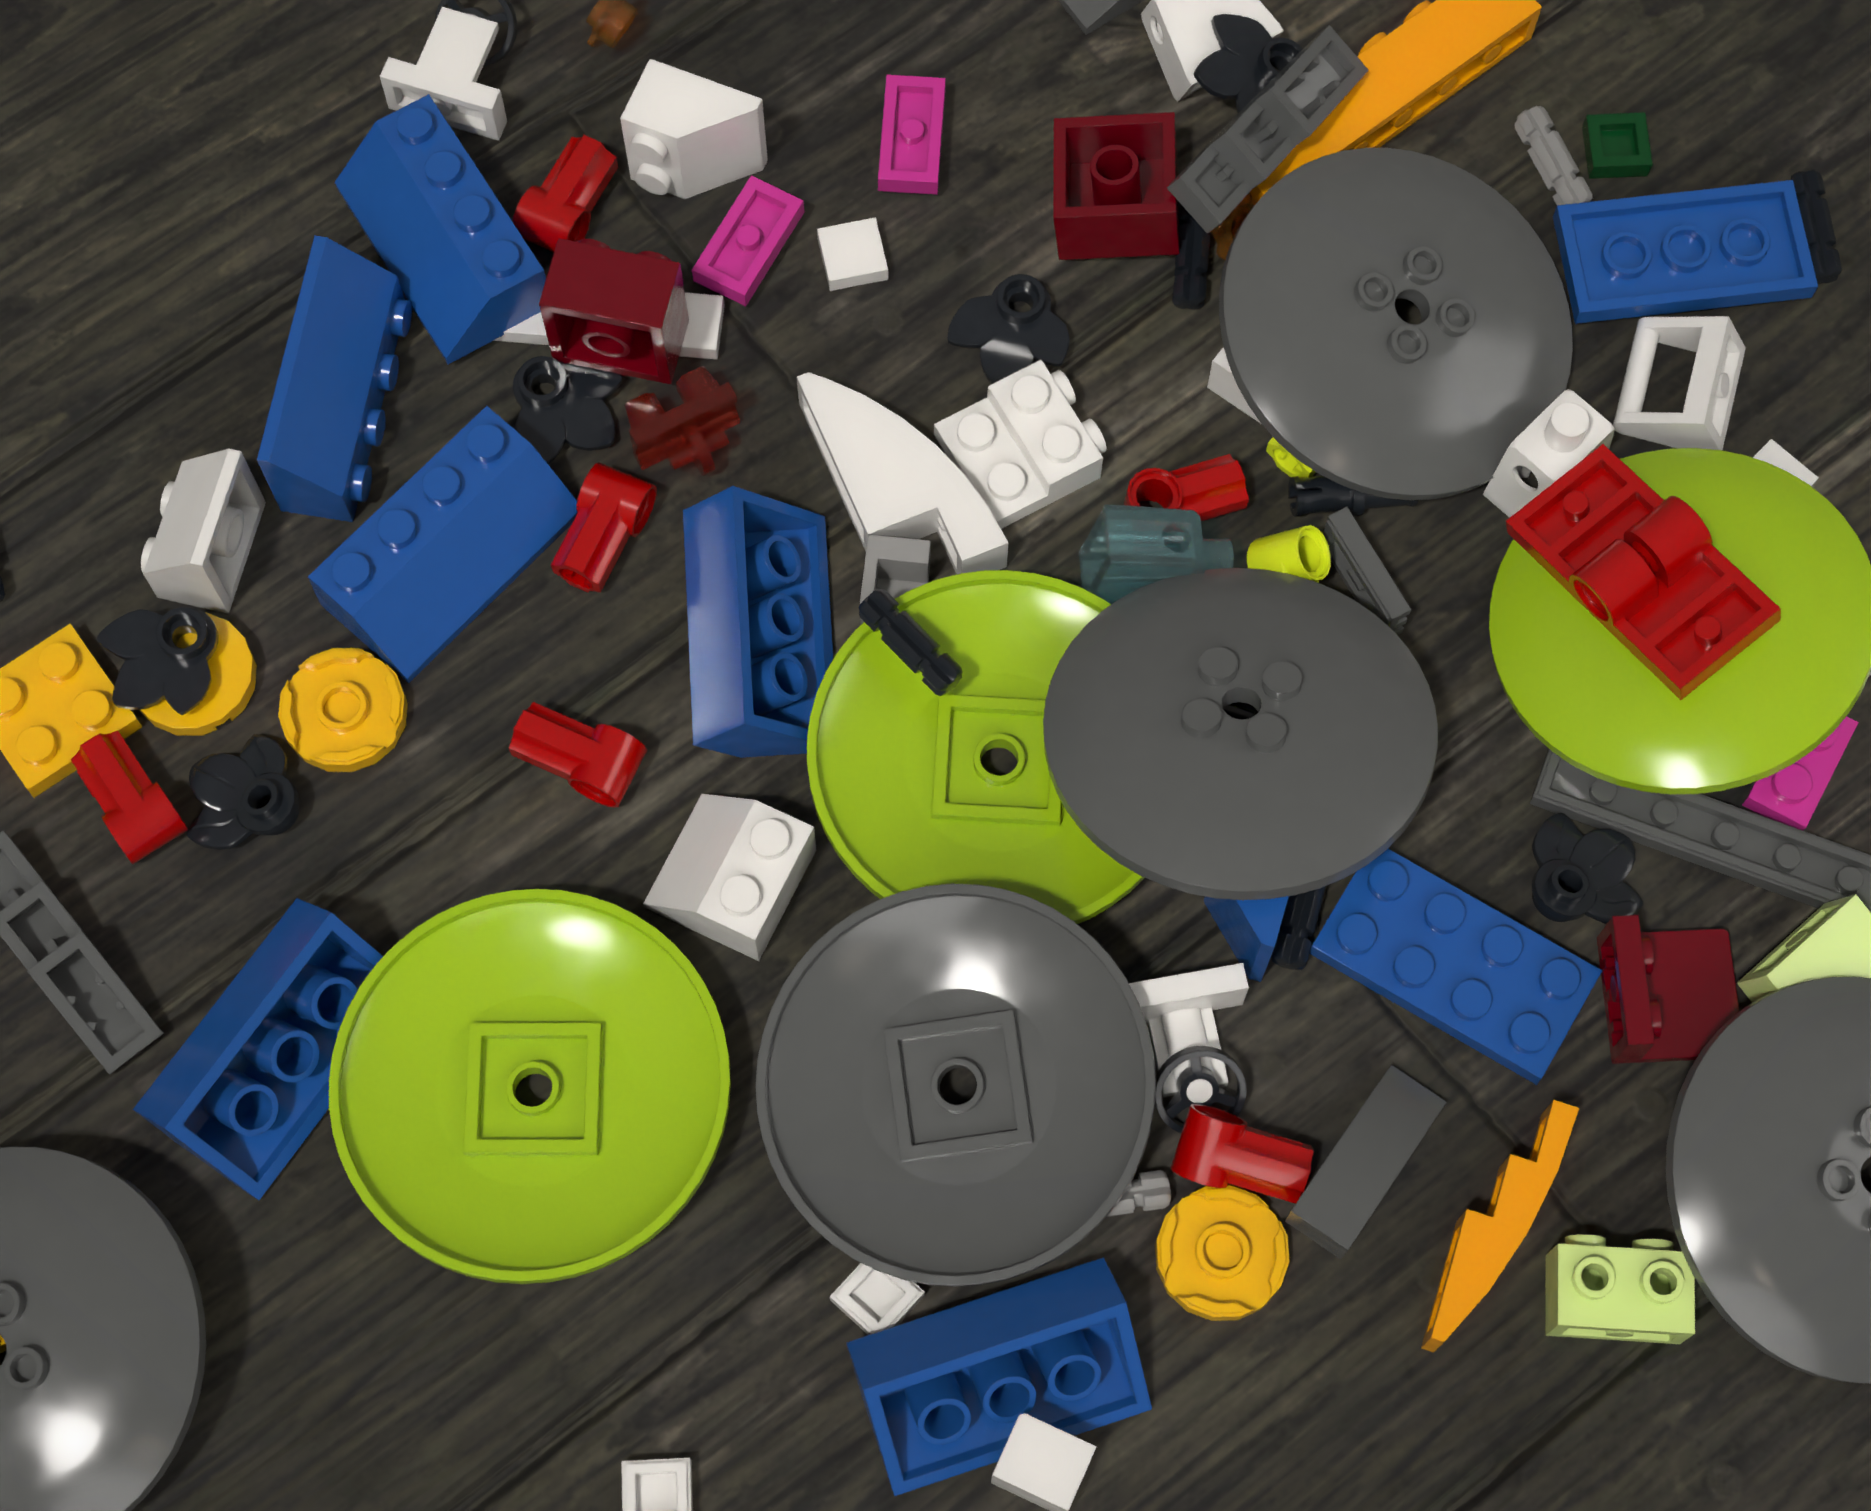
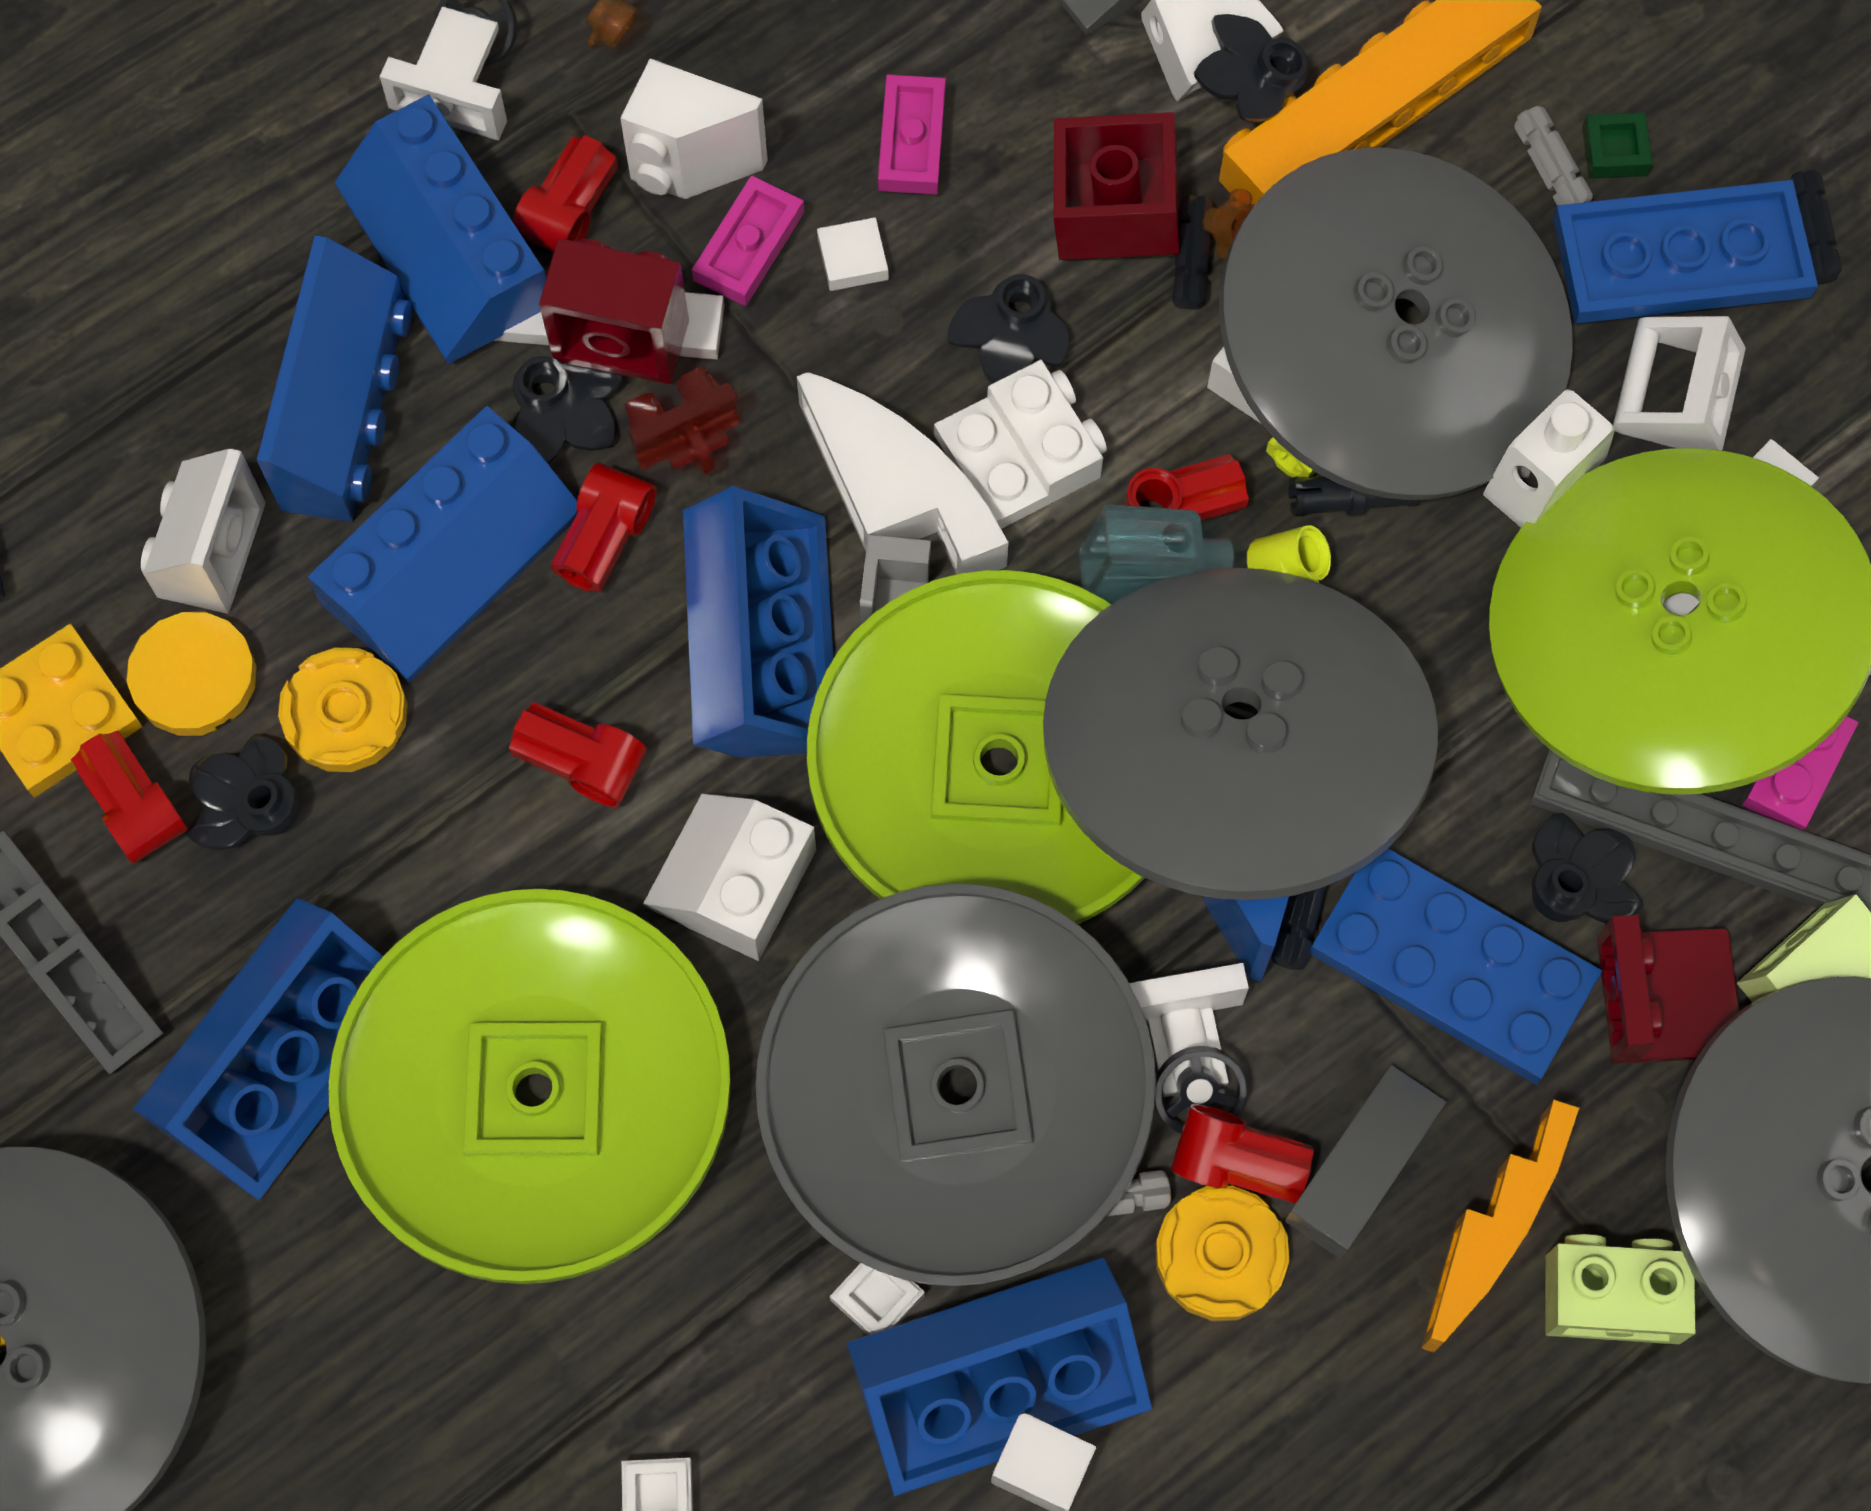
(155, 664): black plate -> none
(910, 642): black axle -> none
(1268, 129): dark grey slope -> none
(1364, 571): dark grey tile -> none
(1644, 570): red plate -> none

